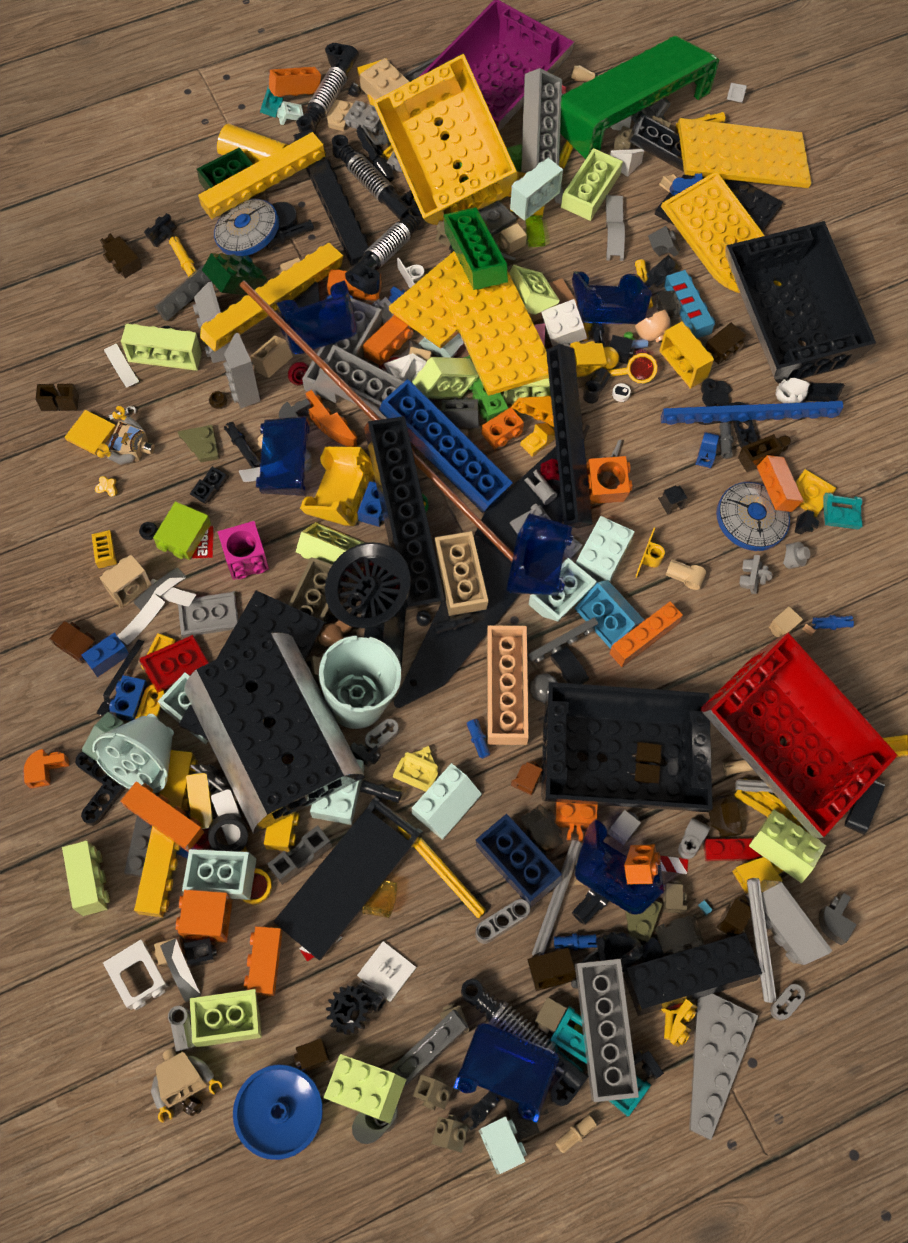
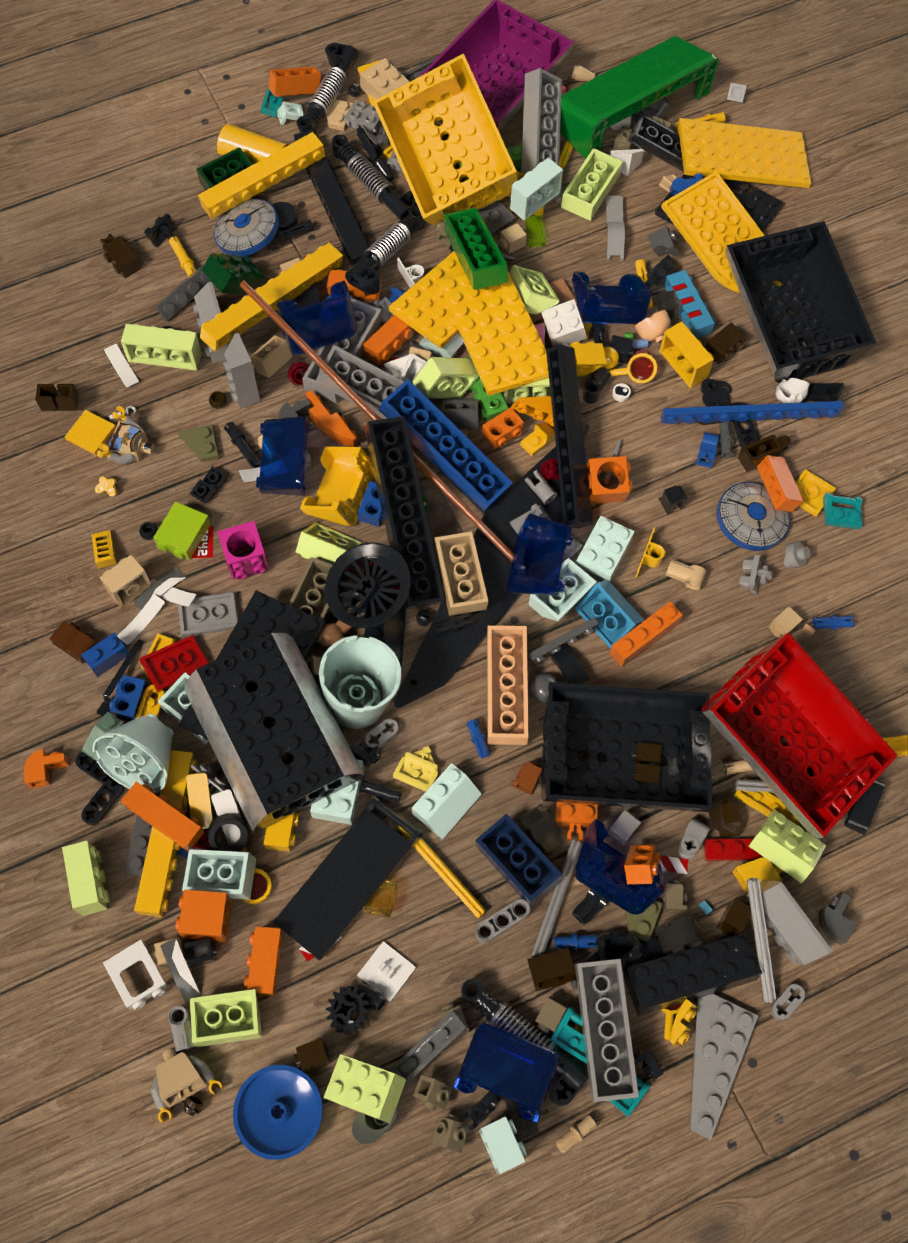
(310, 848): dark grey arch -> none
(806, 522): black tile -> none

